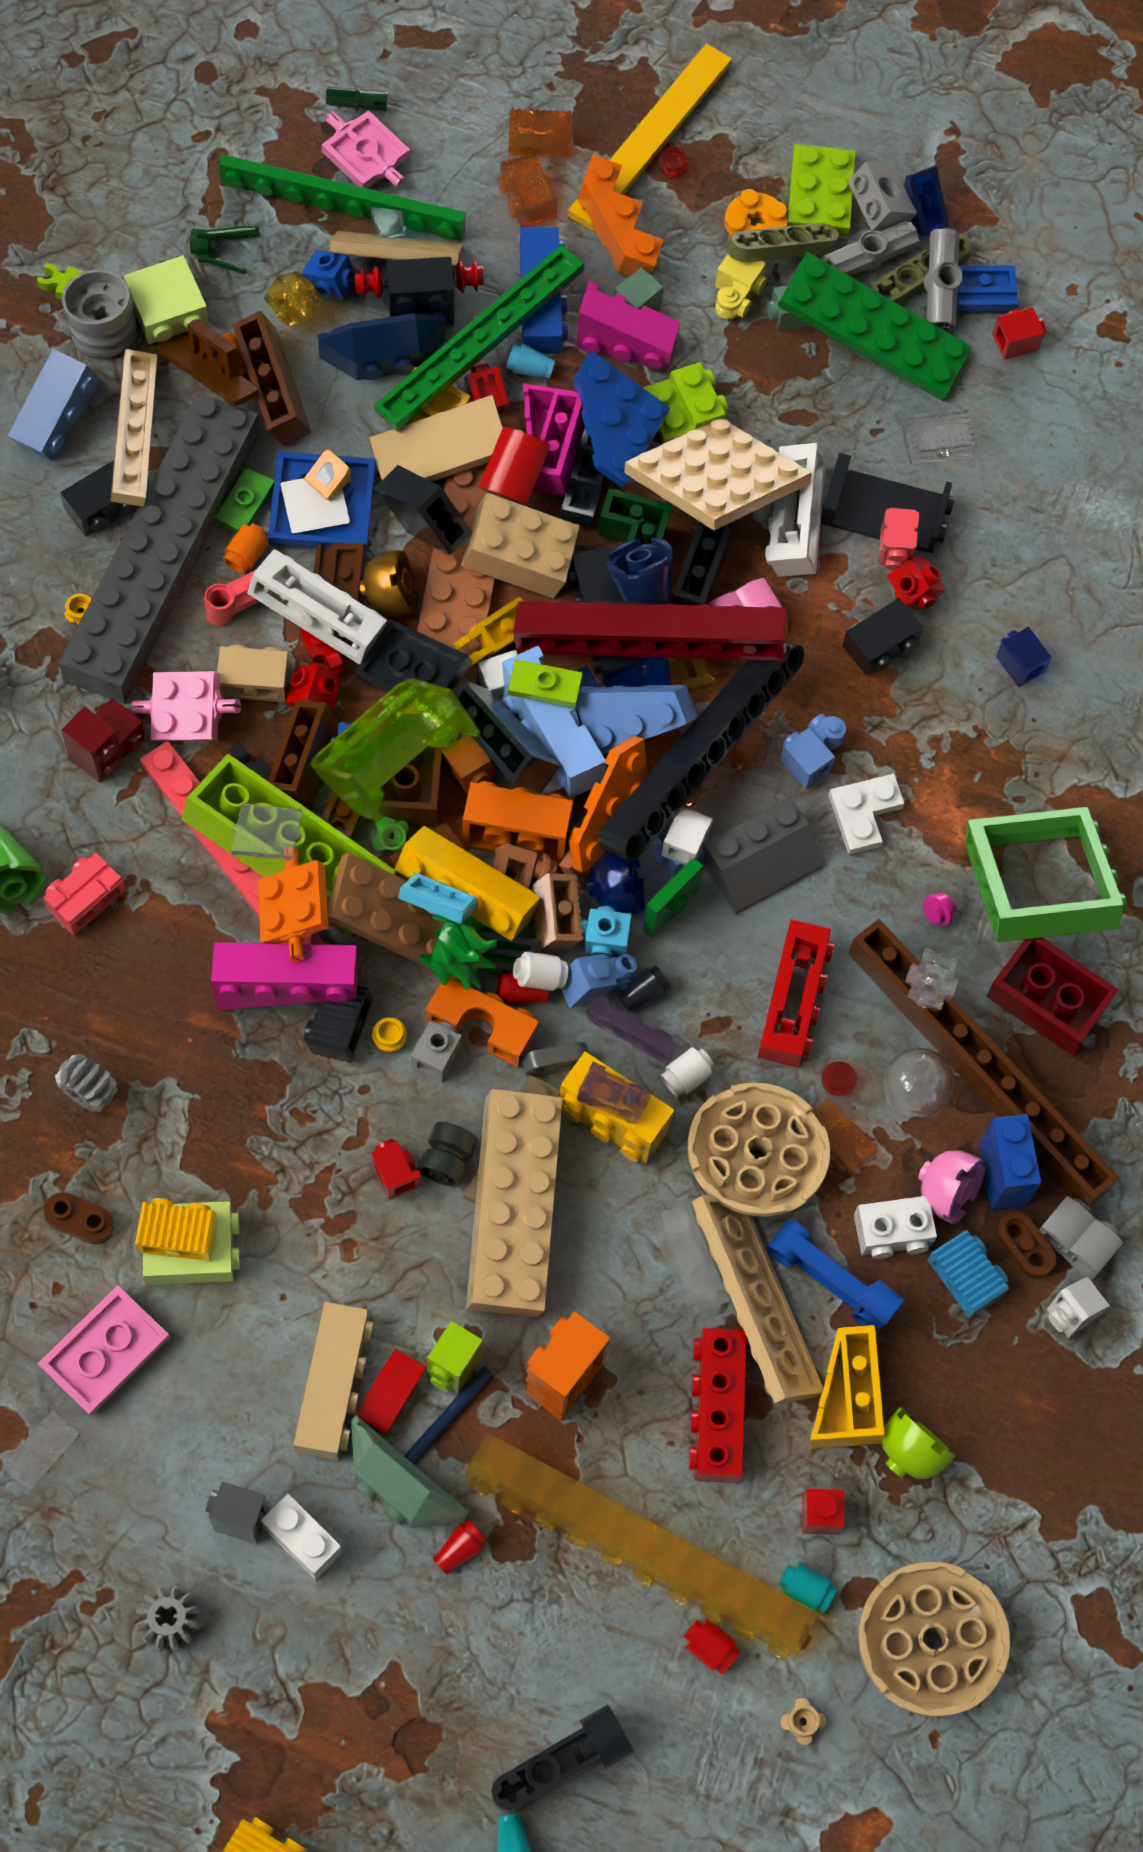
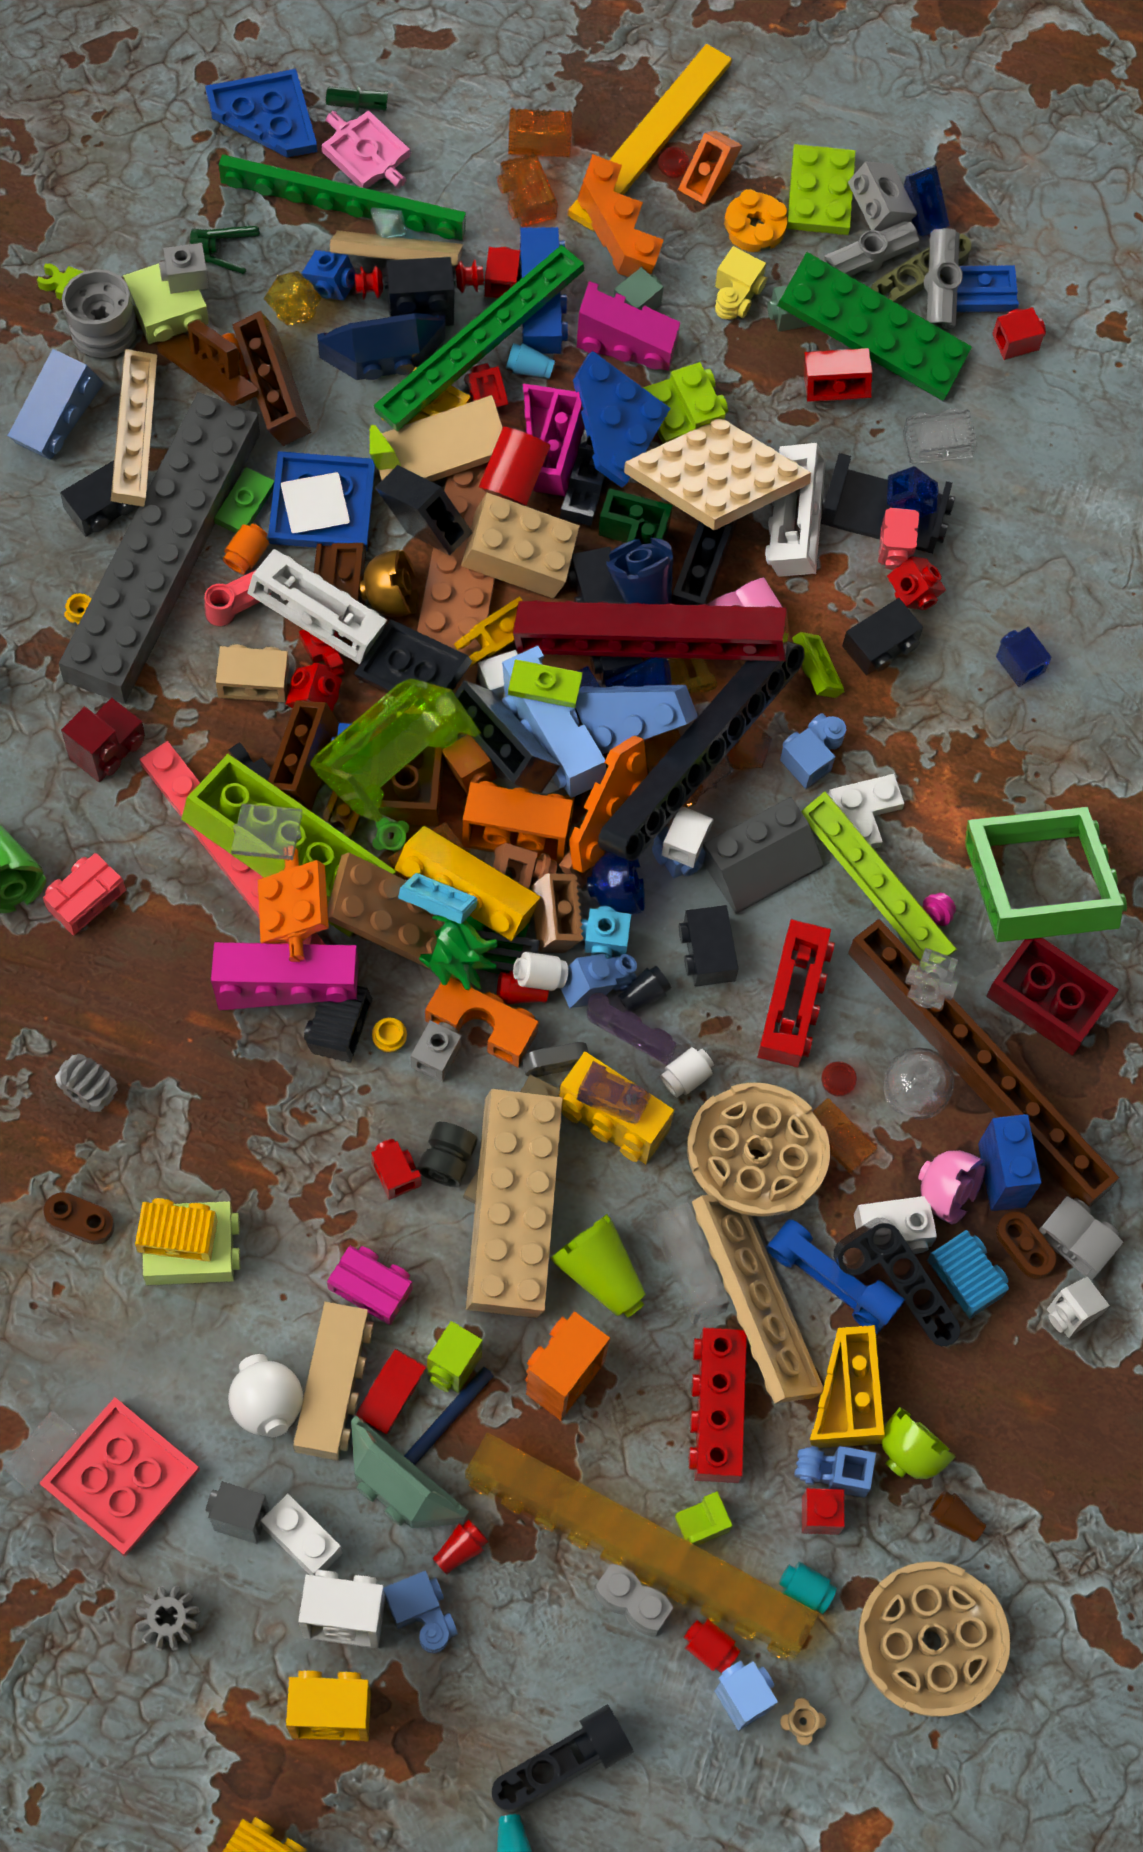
(104, 1350): bright pink plate -> none
(119, 1476): none -> coral plate
(184, 268): none -> light grey brick
(186, 706): bright pink plate -> none
(265, 1396): none -> white brick
(266, 110): none -> blue plate
(328, 475): light orange slope -> none
(328, 1707): none -> yellow brick
(342, 1609): none -> white brick
(370, 1284): none -> dark pink brick
(381, 451): none -> lime slope
(417, 1600): none -> medium blue brick
(501, 271): none -> red brick
(602, 1267): none -> lime cone
(642, 1605): none -> light grey brick
(672, 897): green plate -> none
(704, 1520): none -> lime panel
(709, 166): none -> orange slope
(709, 946): none -> black brick
(746, 1693): none -> light blue brick
(752, 245): olive beam -> none
(818, 665): none -> lime plate
(838, 374): none -> red brick
(845, 1470): none -> medium blue brick
(875, 877): none -> lime plate
(905, 1284): none -> black beam
(912, 491): none -> clear blue brick
(956, 1516): none -> reddish brown cone

